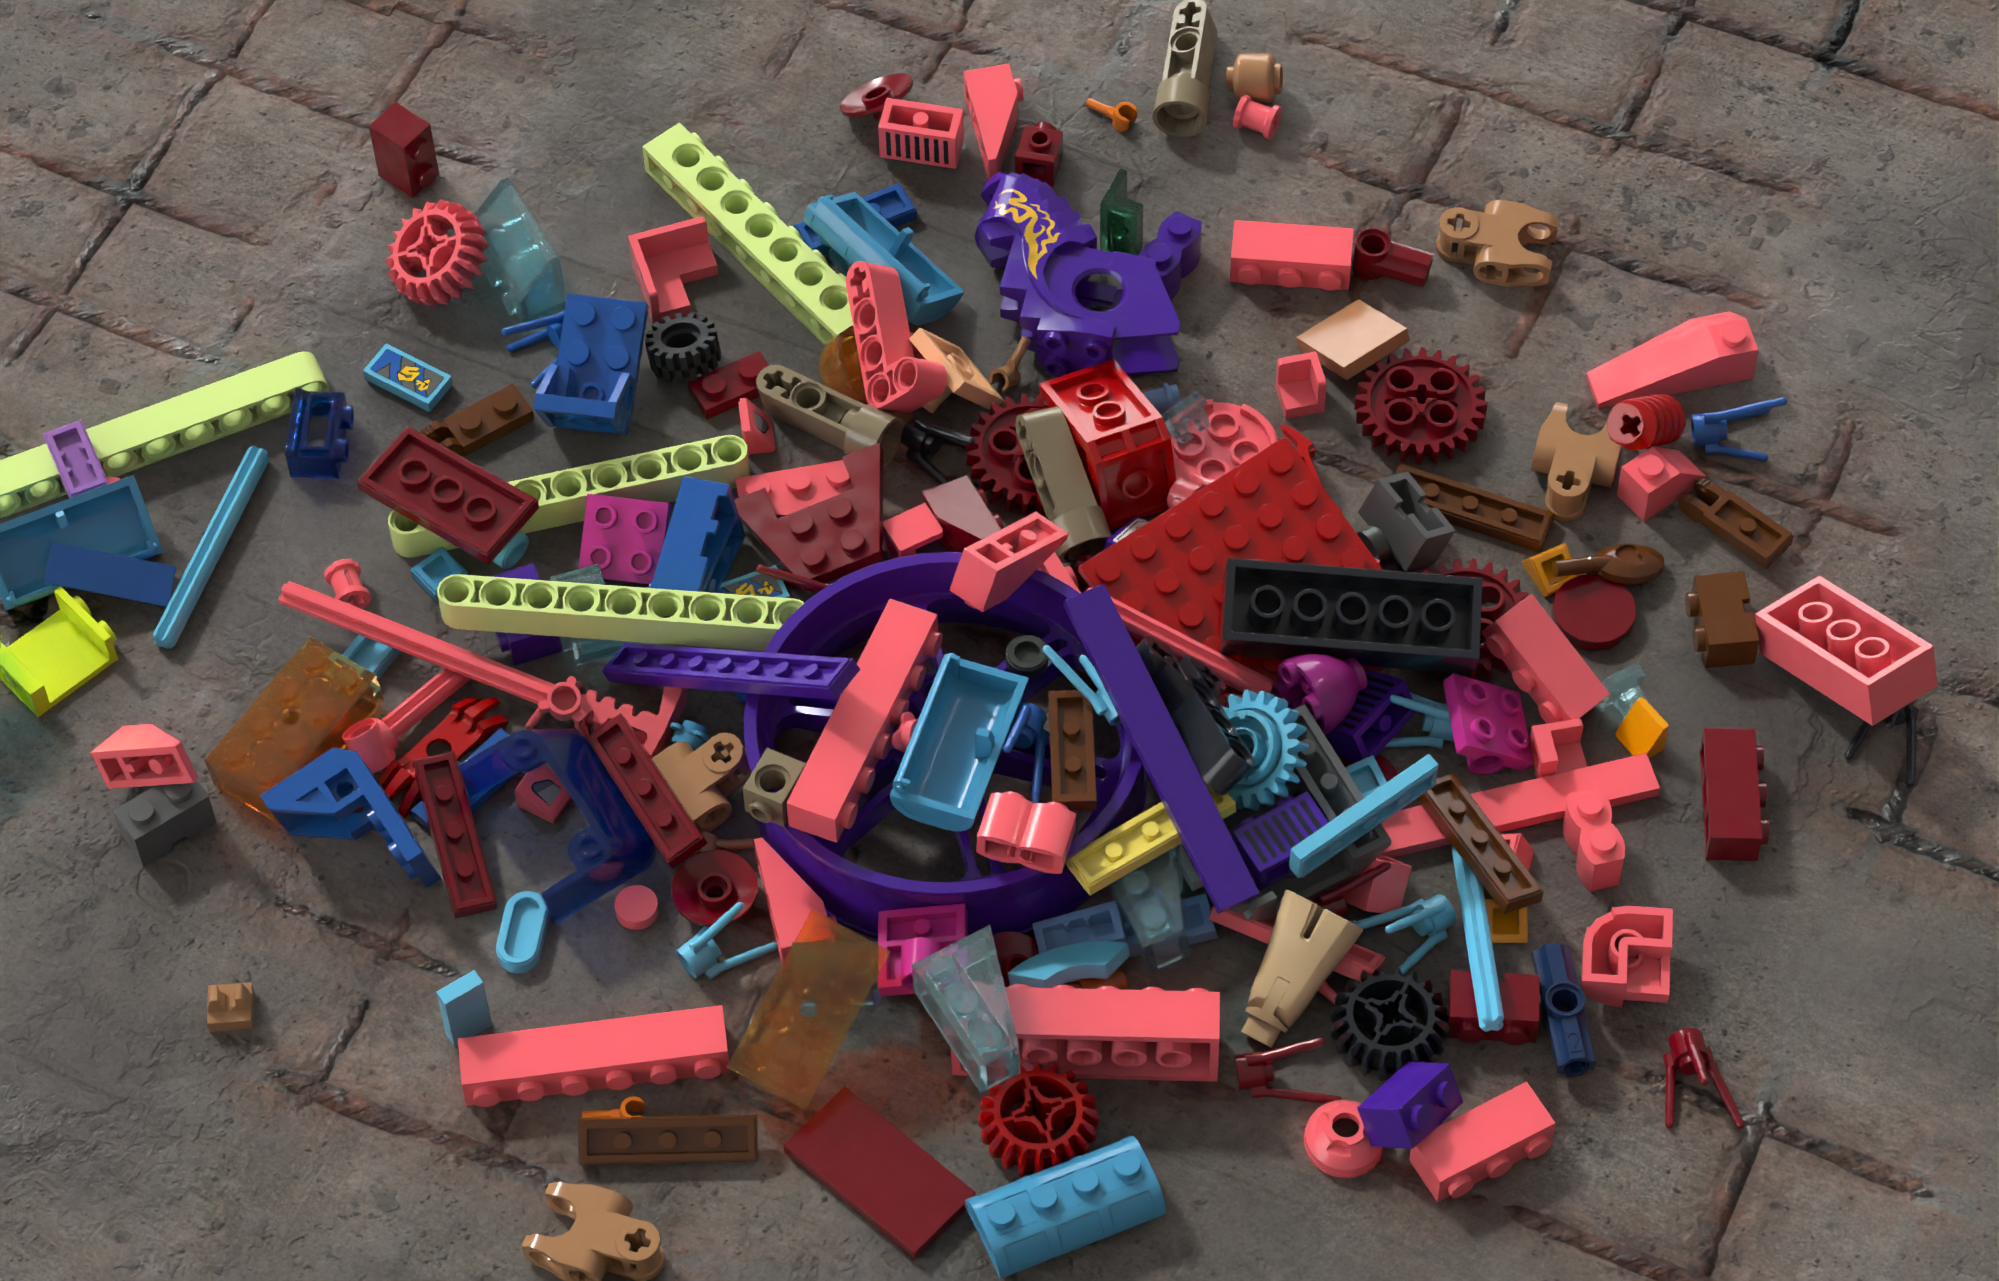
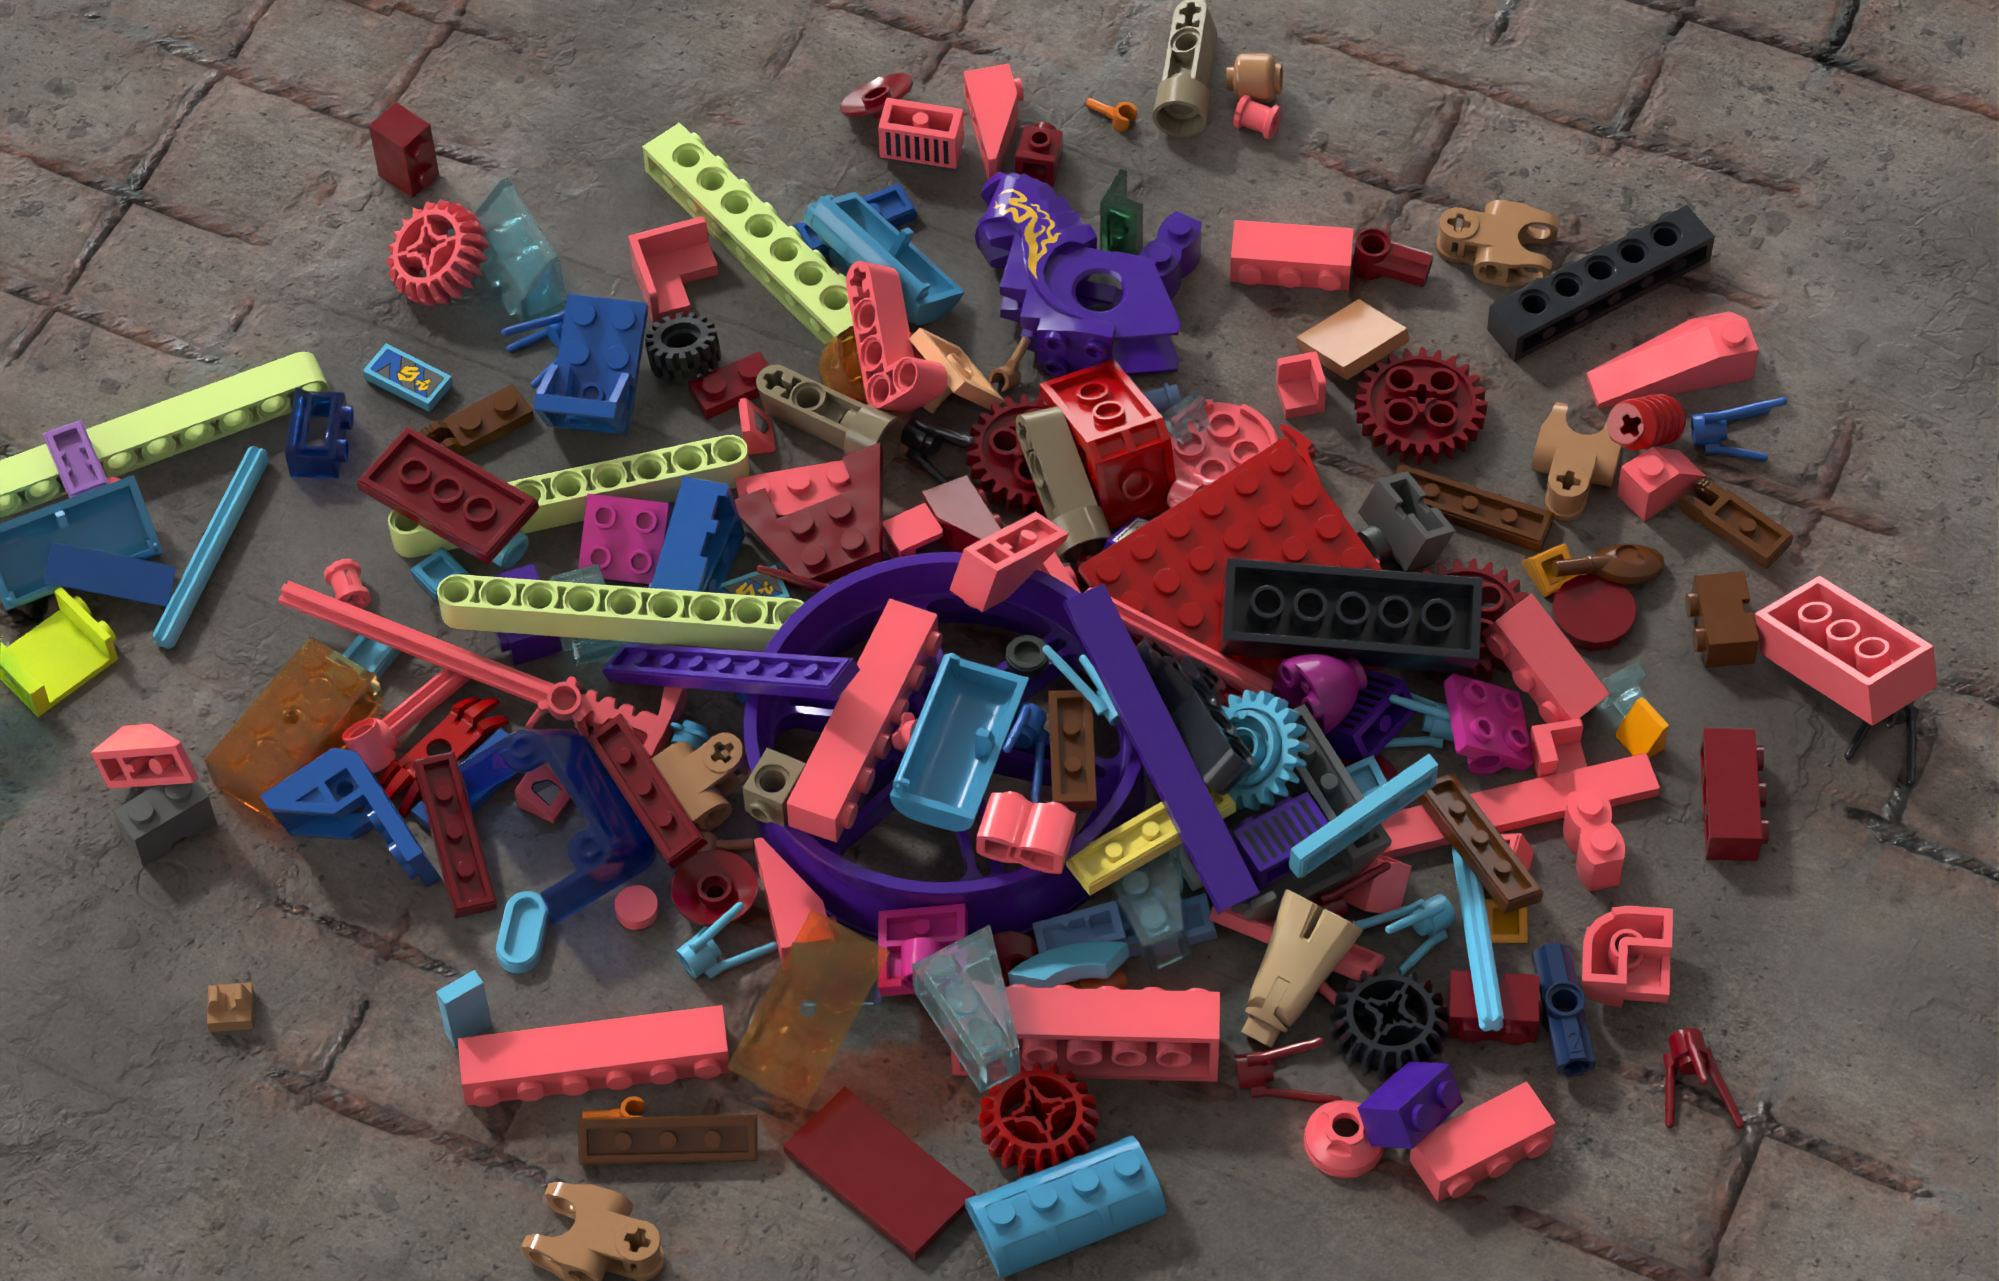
(1600, 282): none -> black brick

